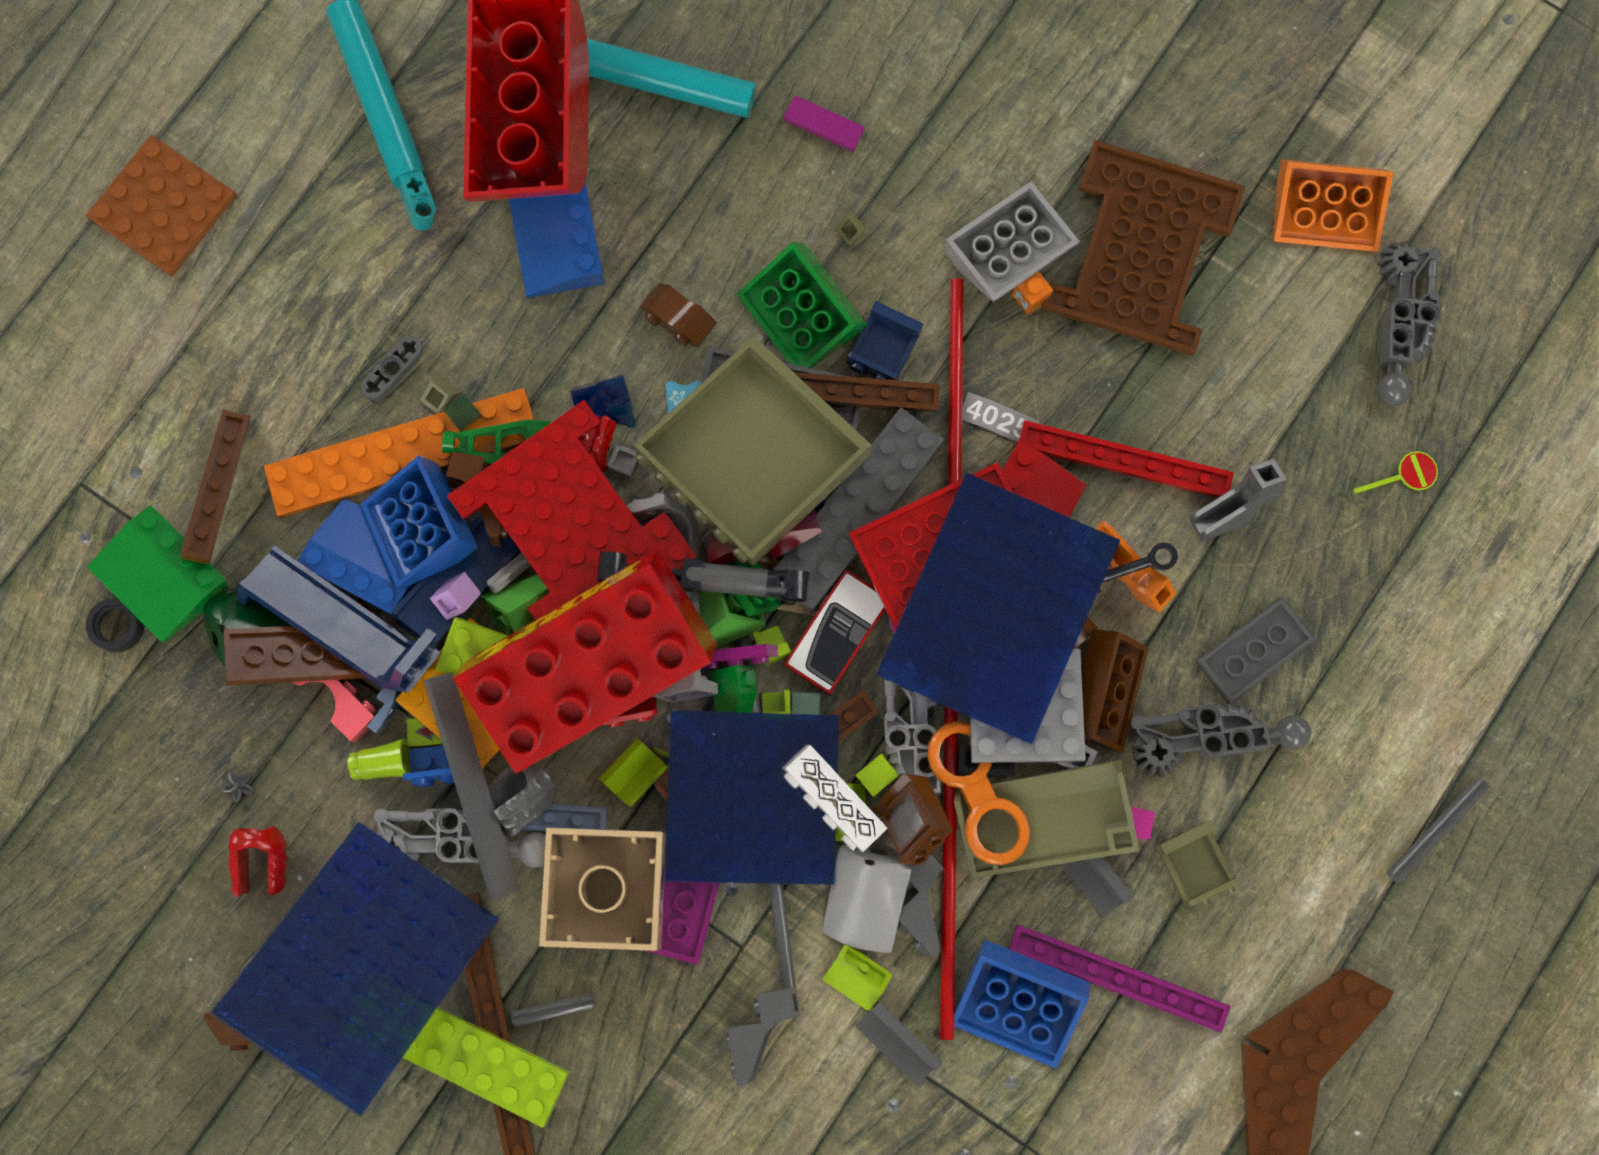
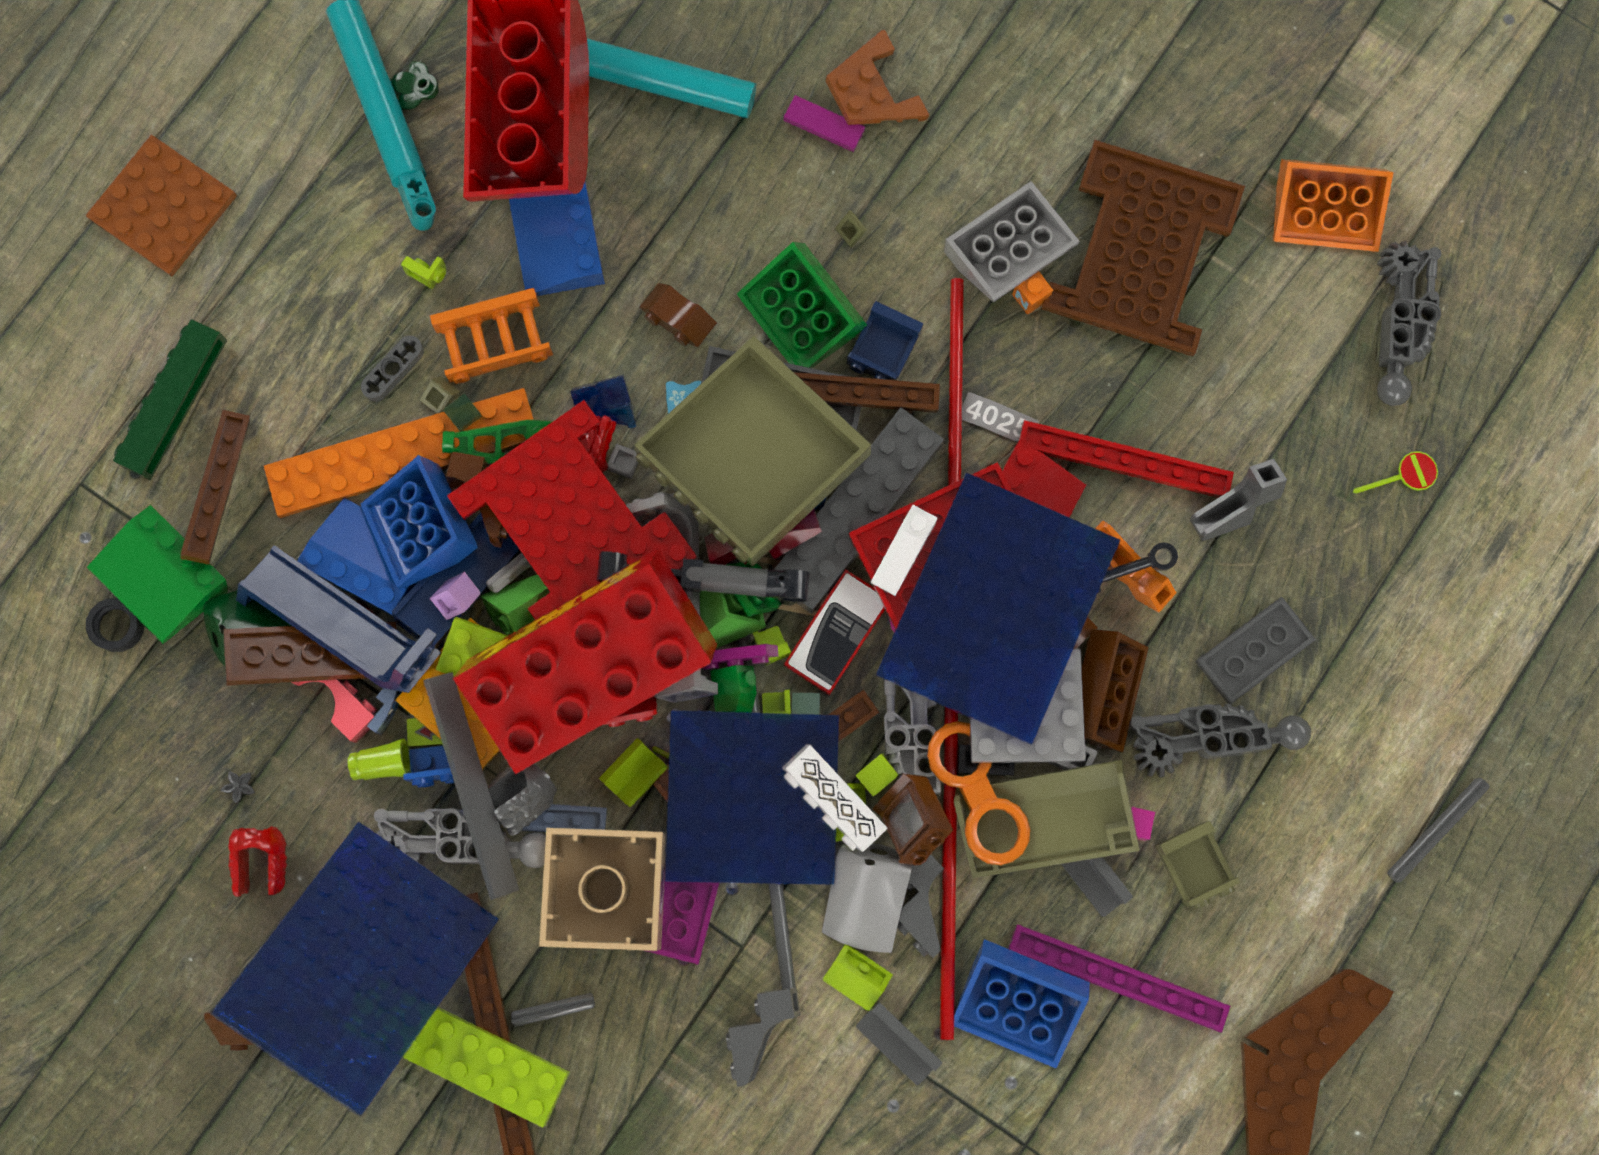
(169, 399): none -> dark green brick
(412, 85): none -> dark green plate
(423, 272): none -> lime bracket
(473, 317): none -> orange fence
(862, 92): none -> dark orange wing
(904, 550): none -> white slope

